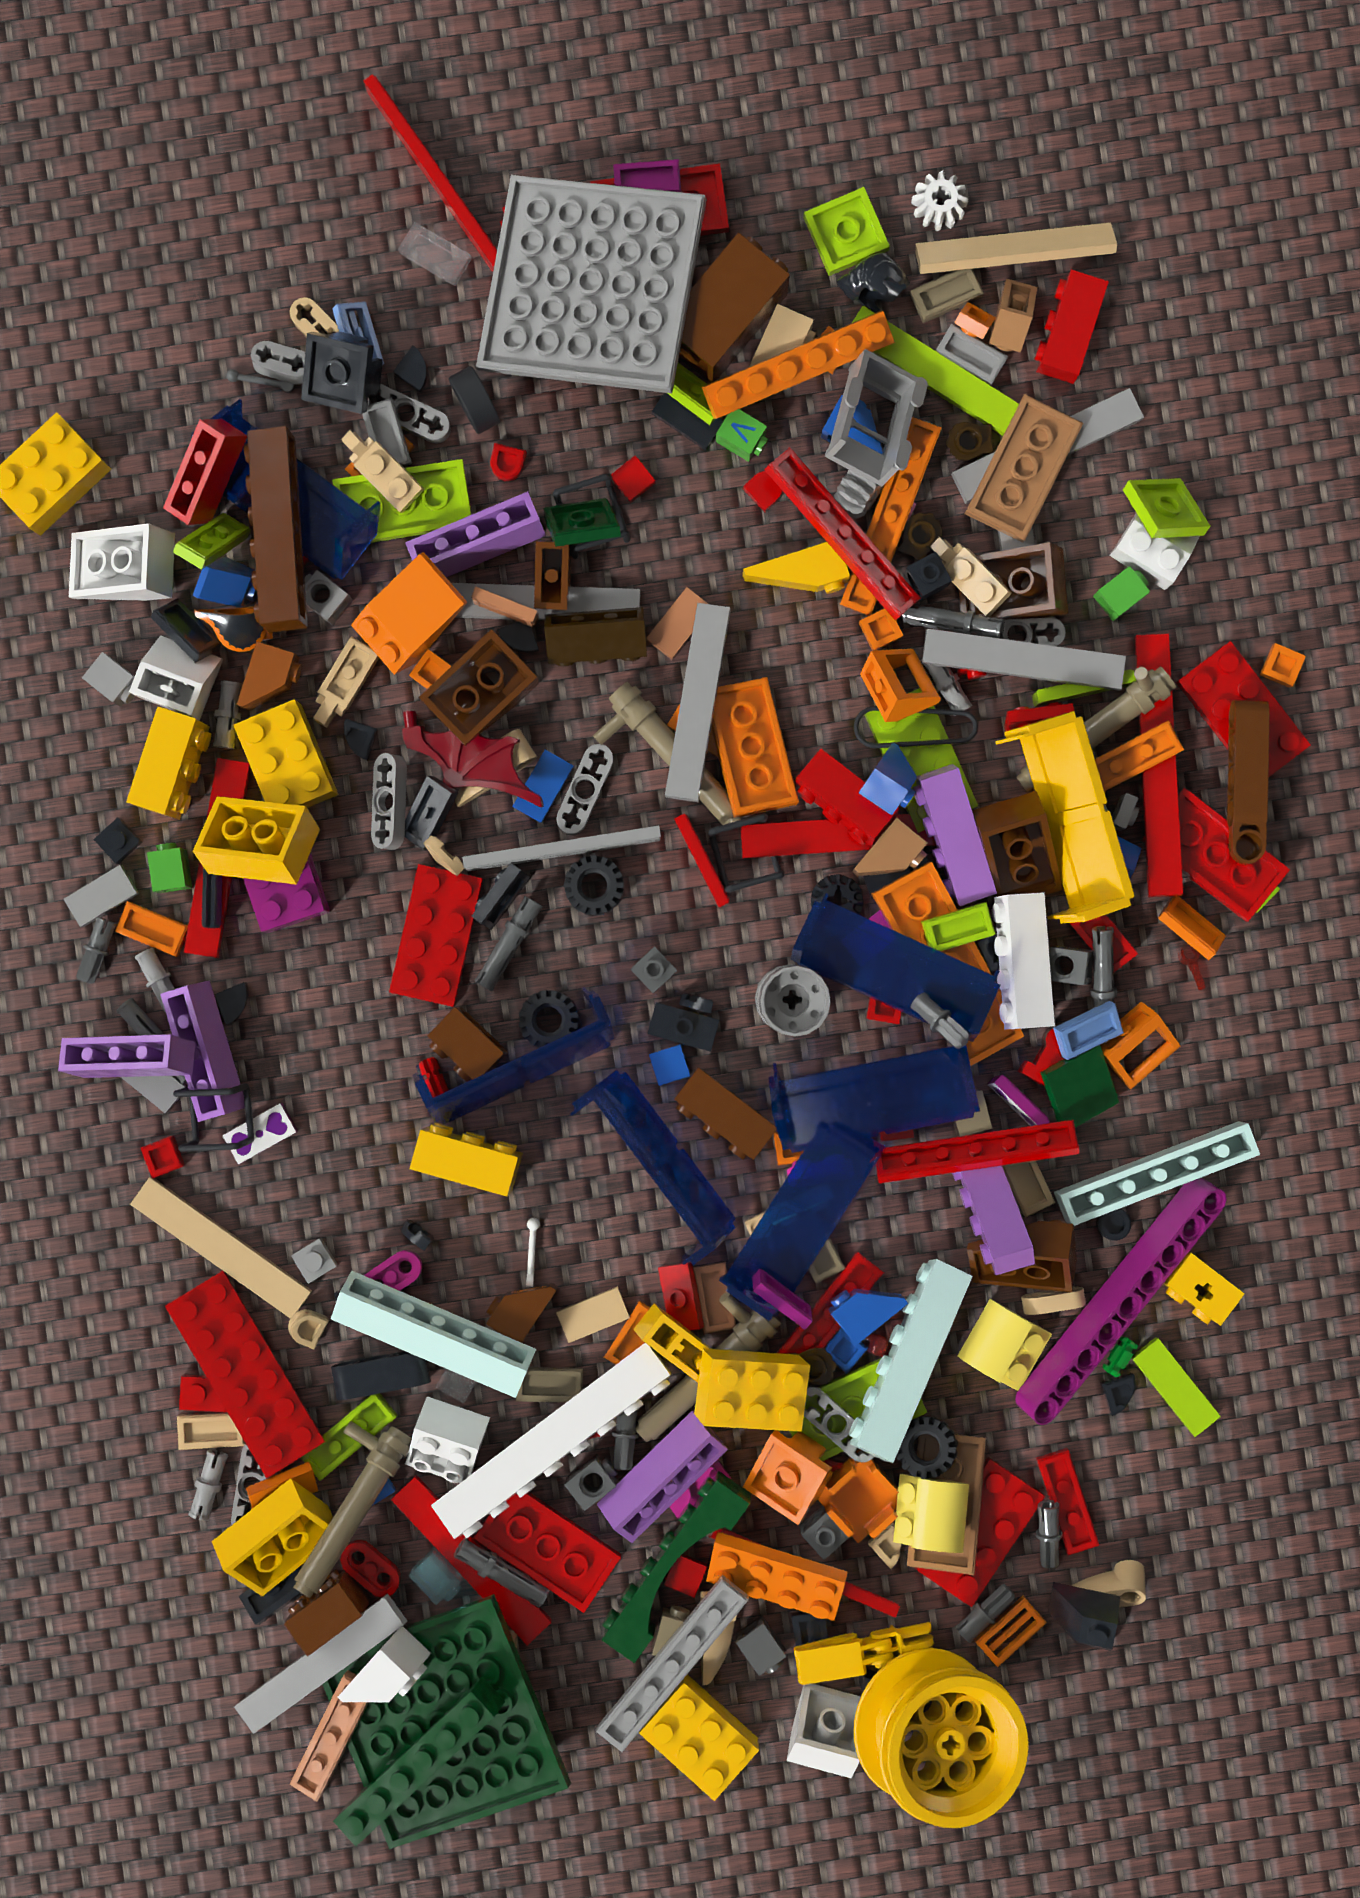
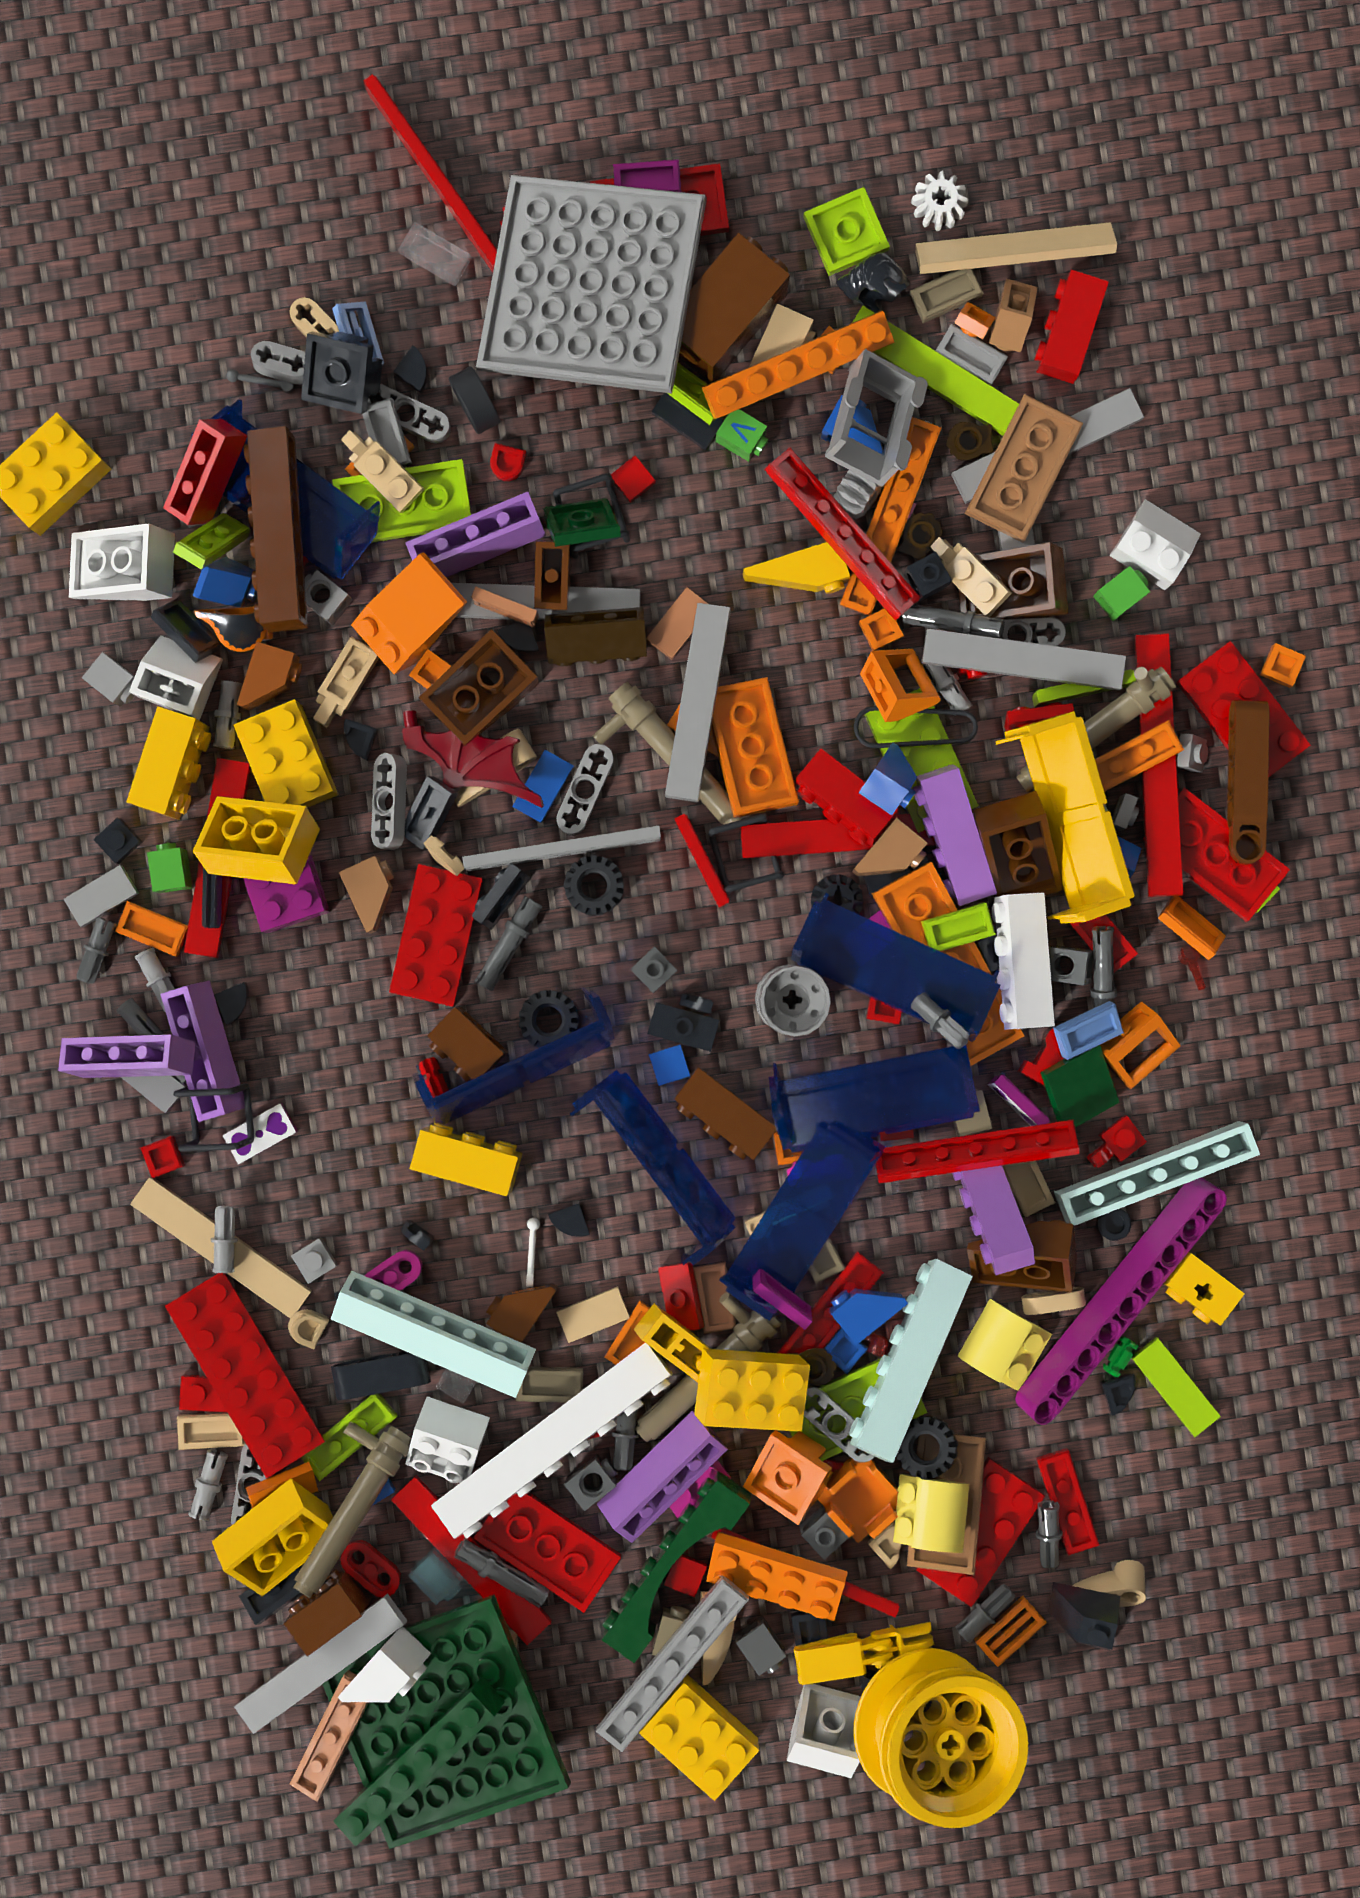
(224, 1239): none -> light grey axle
(369, 890): none -> medium nougat slope
(570, 1221): none -> black tile
(763, 490): red tile -> none
(1119, 1141): none -> red plate
(1166, 508): lime plate -> none
(1194, 753): none -> light grey plate

